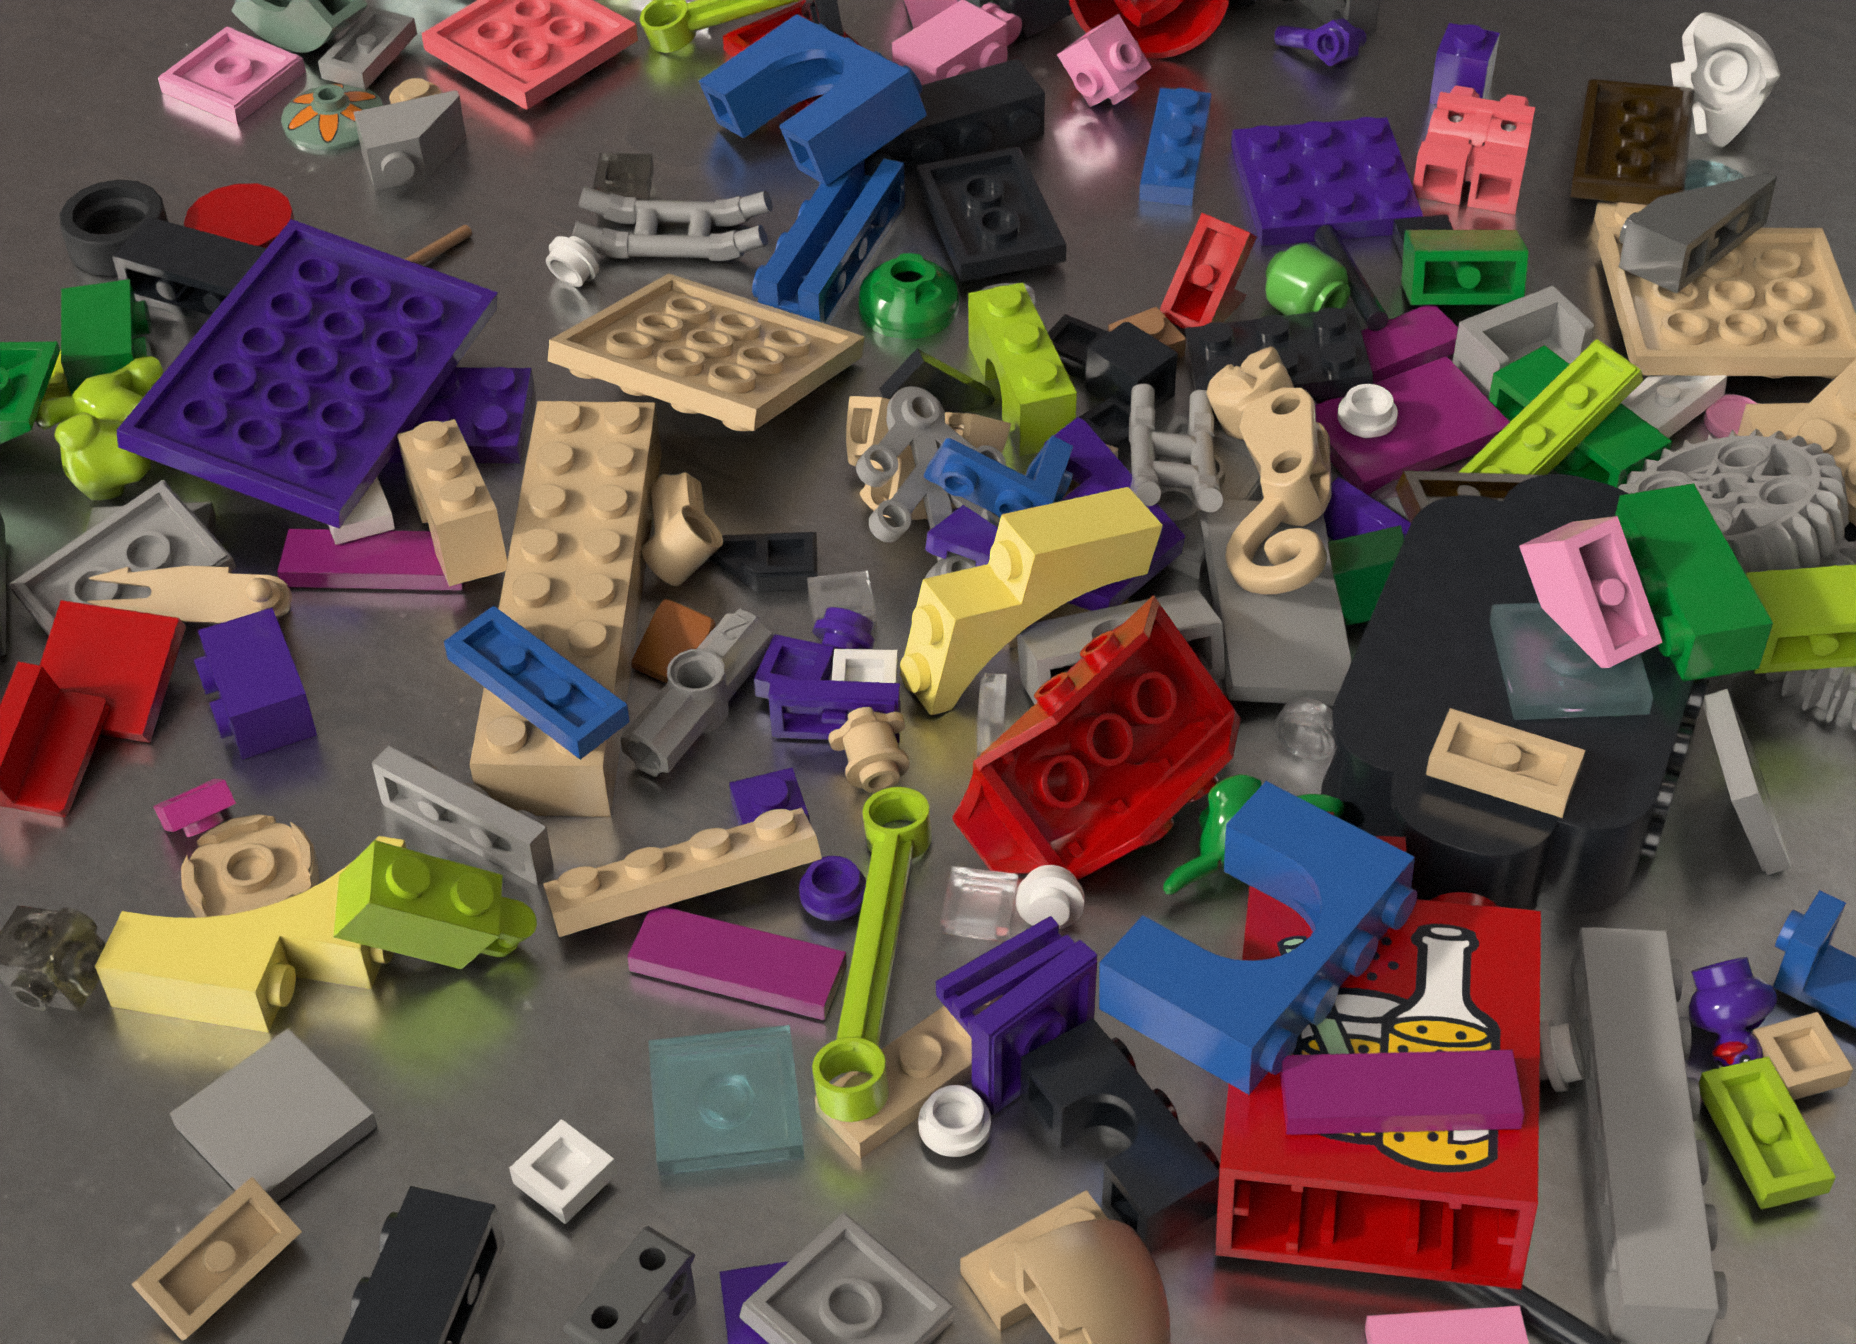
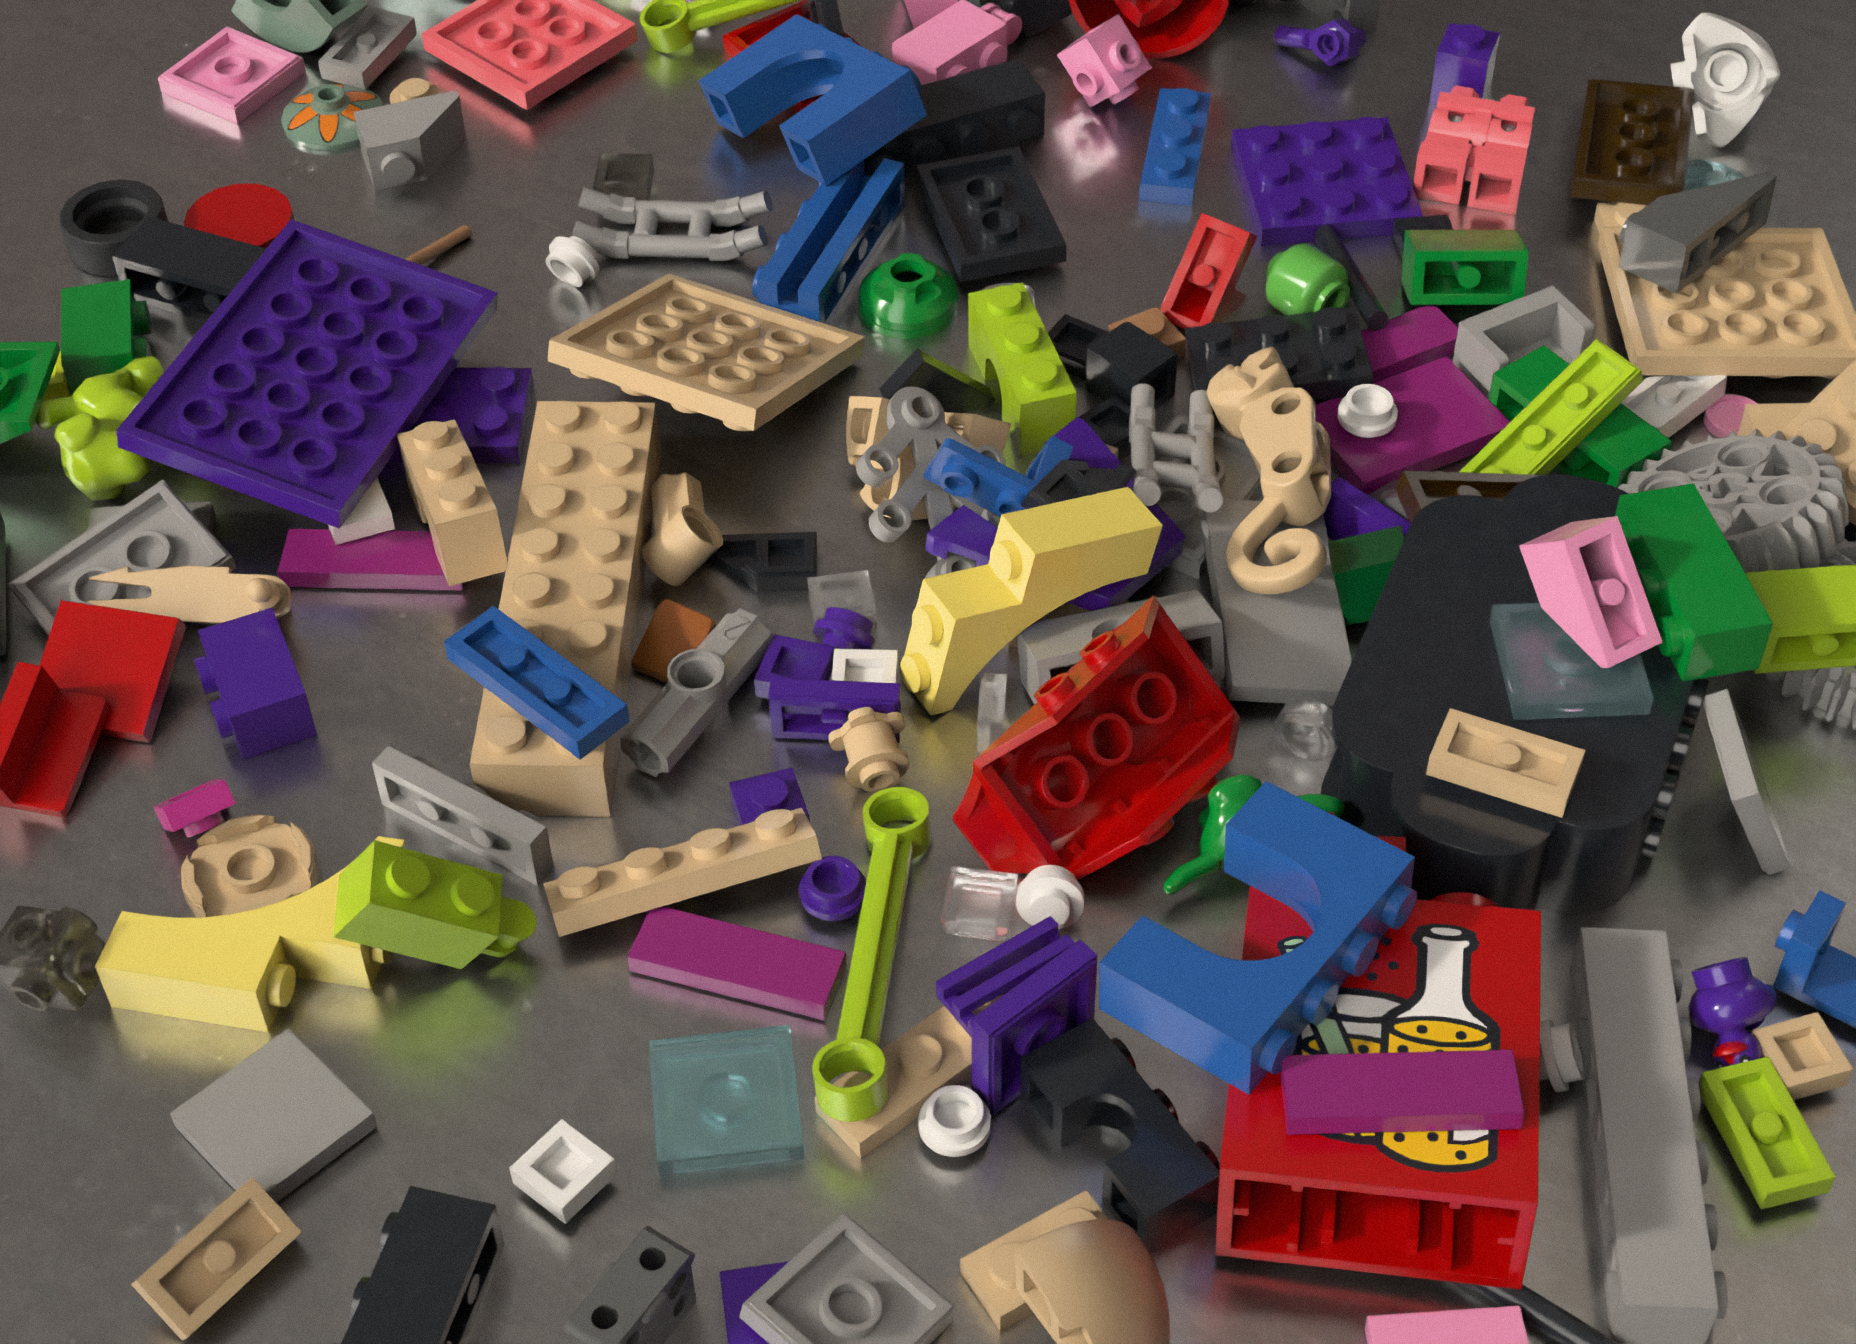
(1074, 480): none -> black tile

